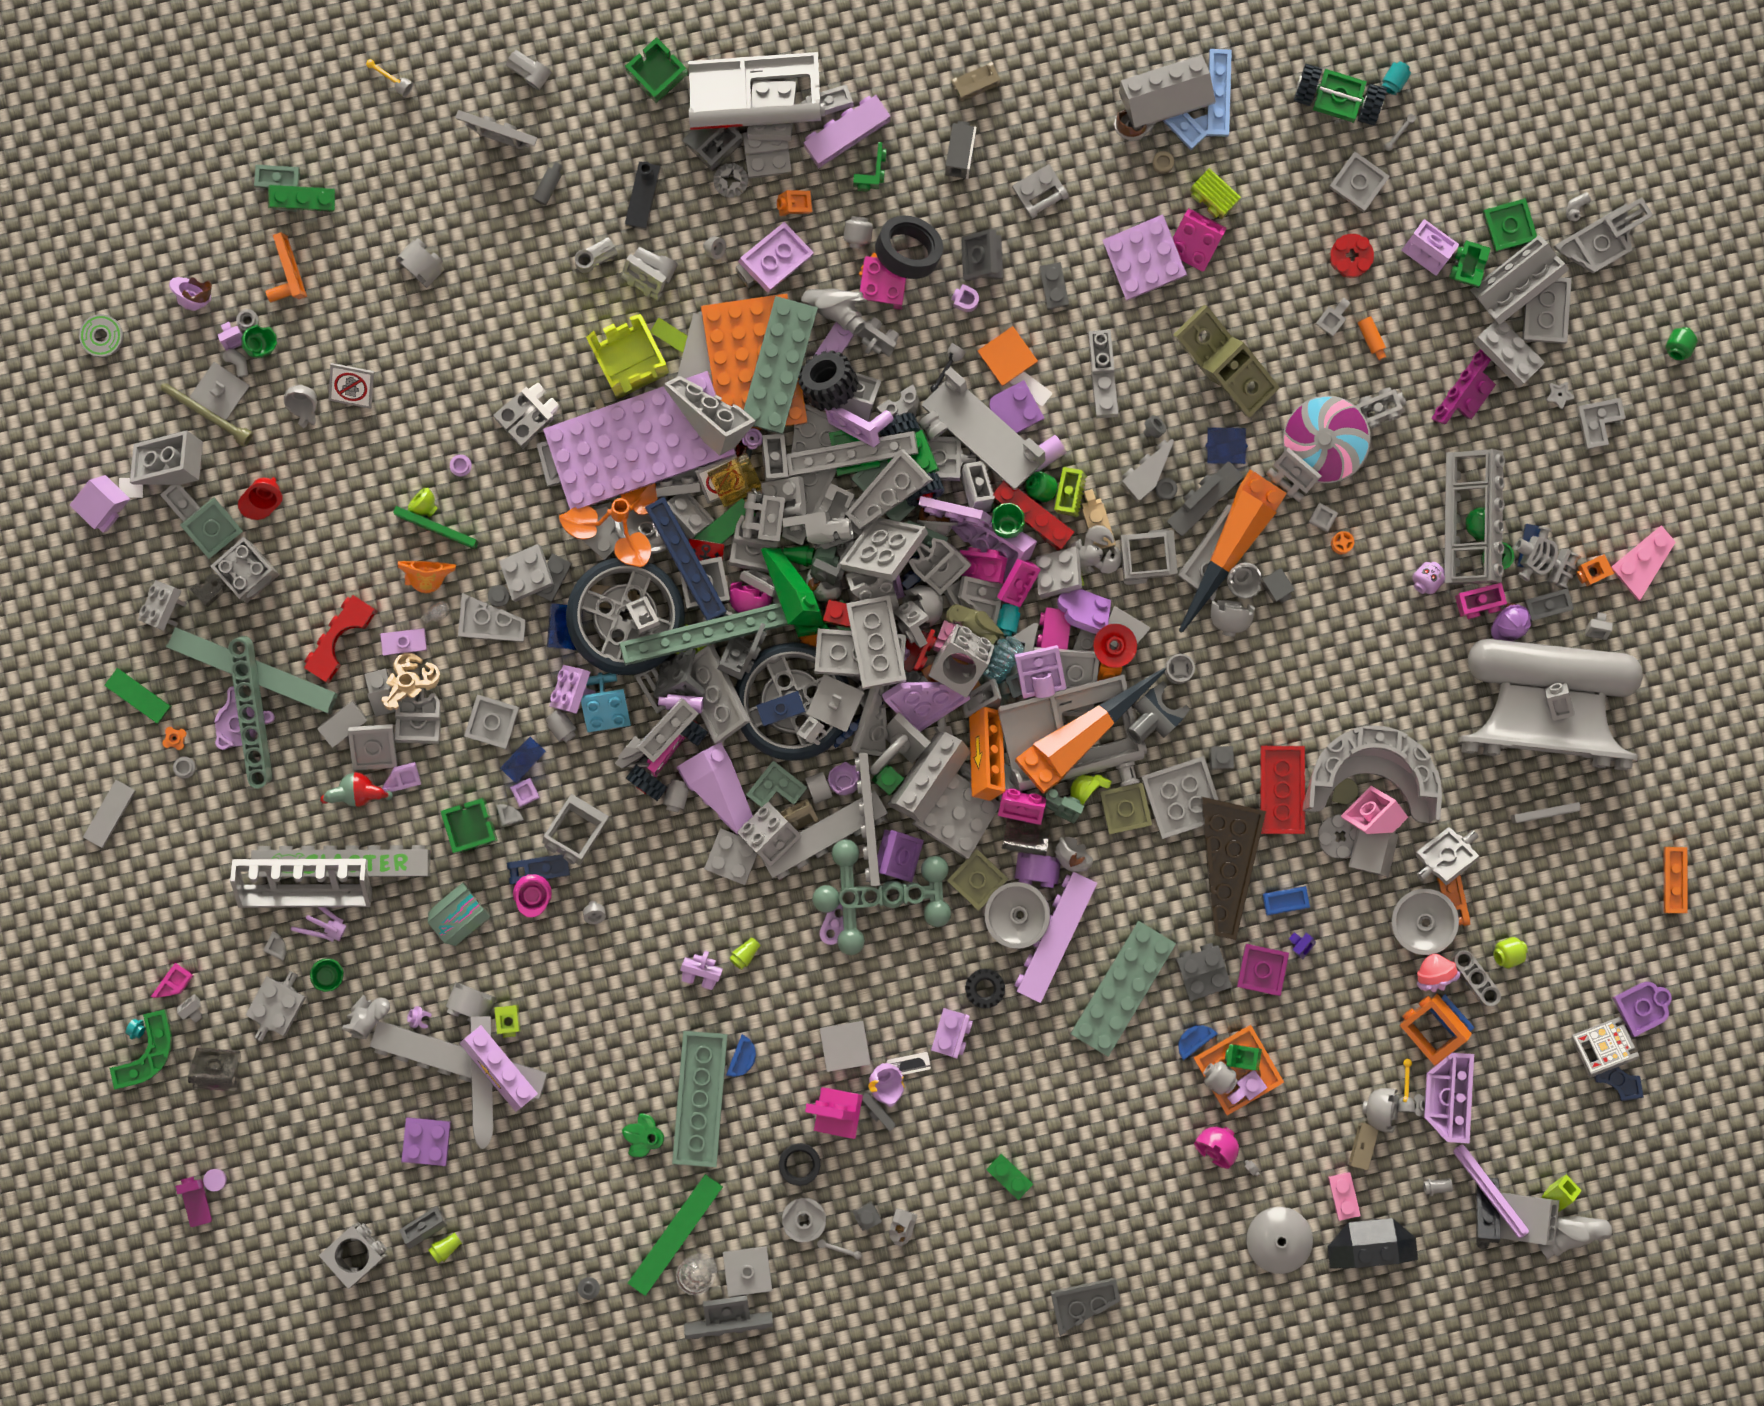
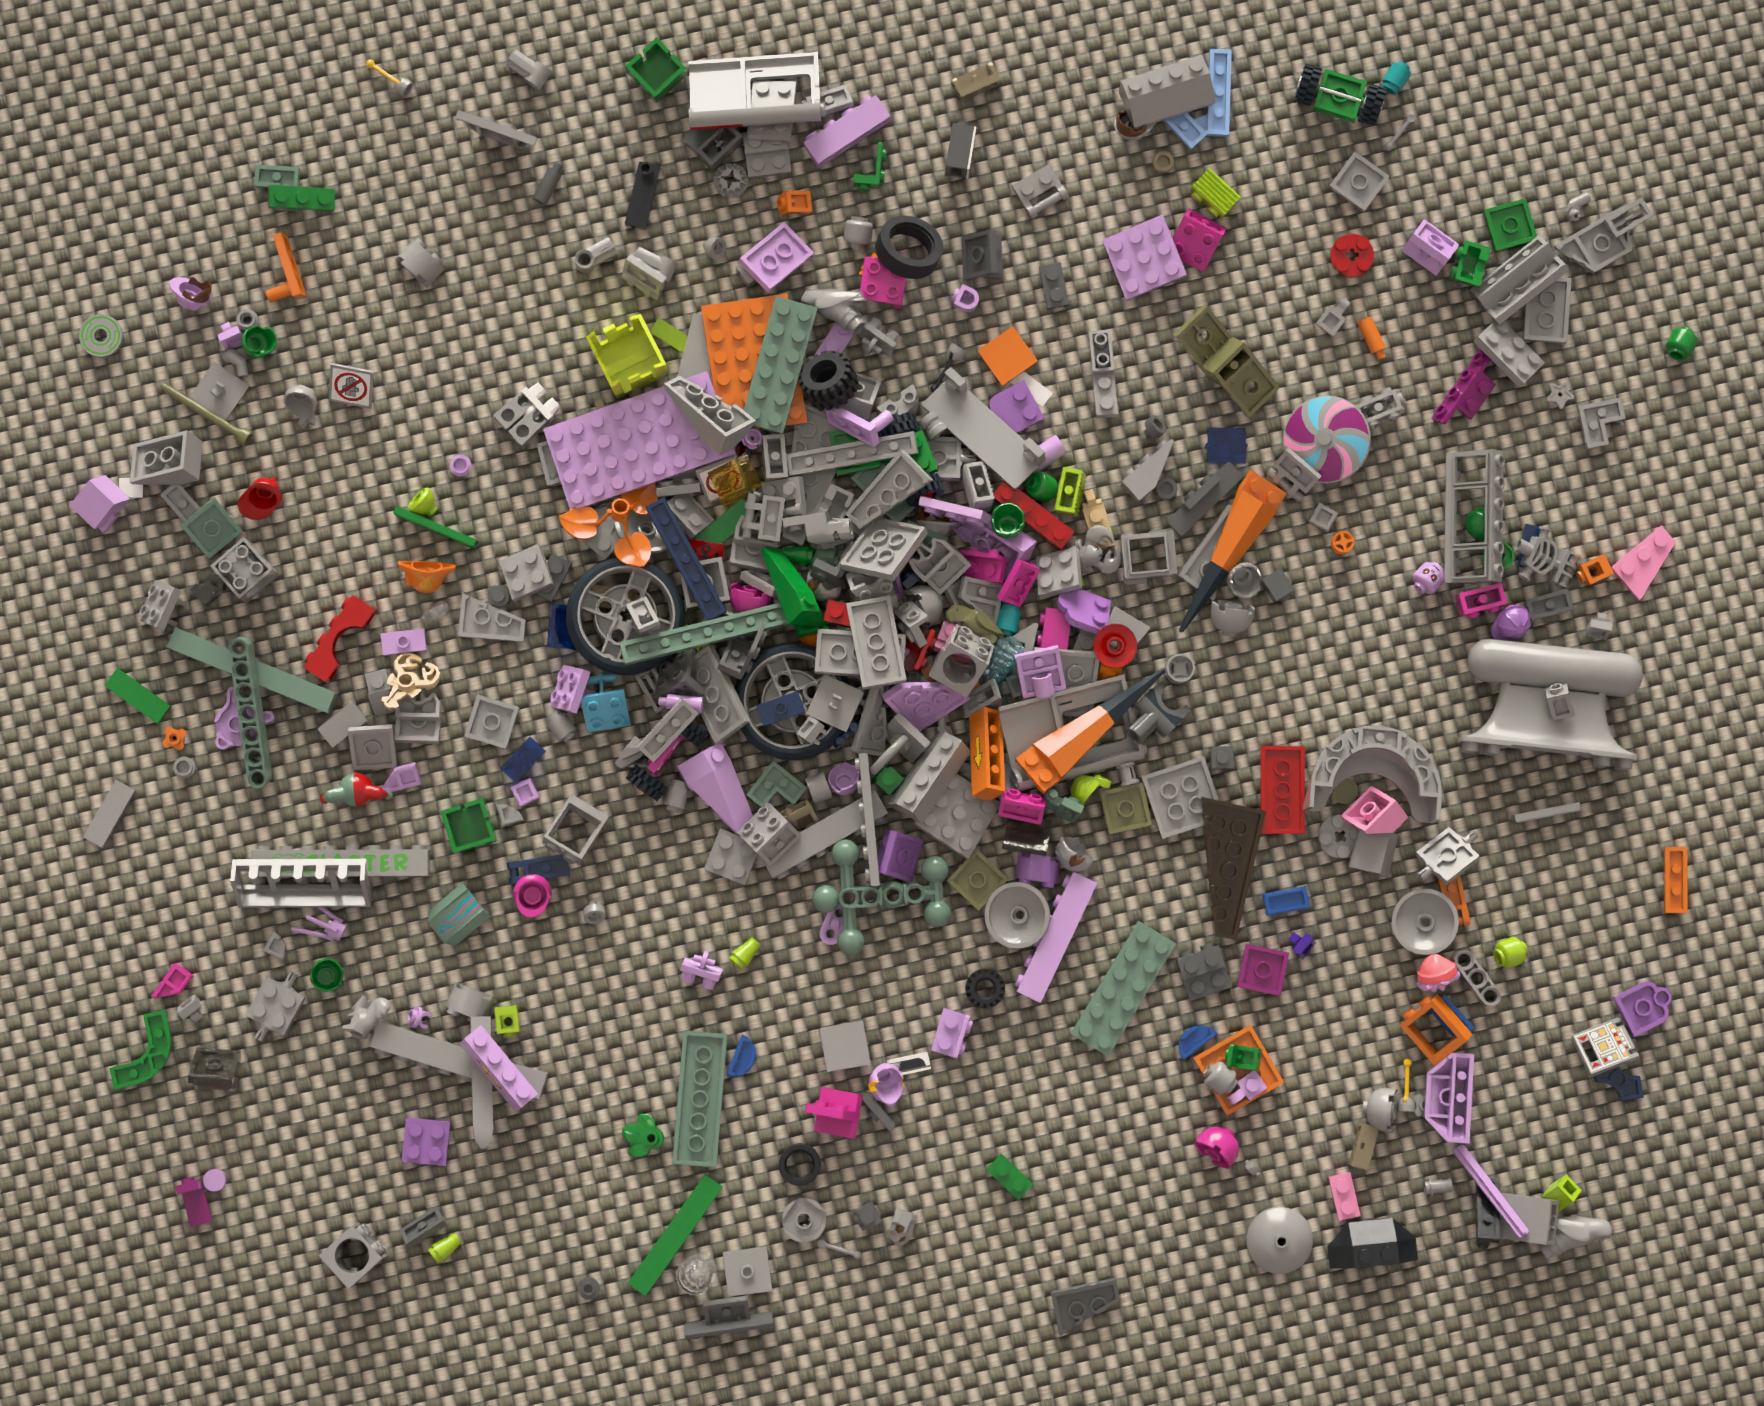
(135, 1029): teal plate -> none

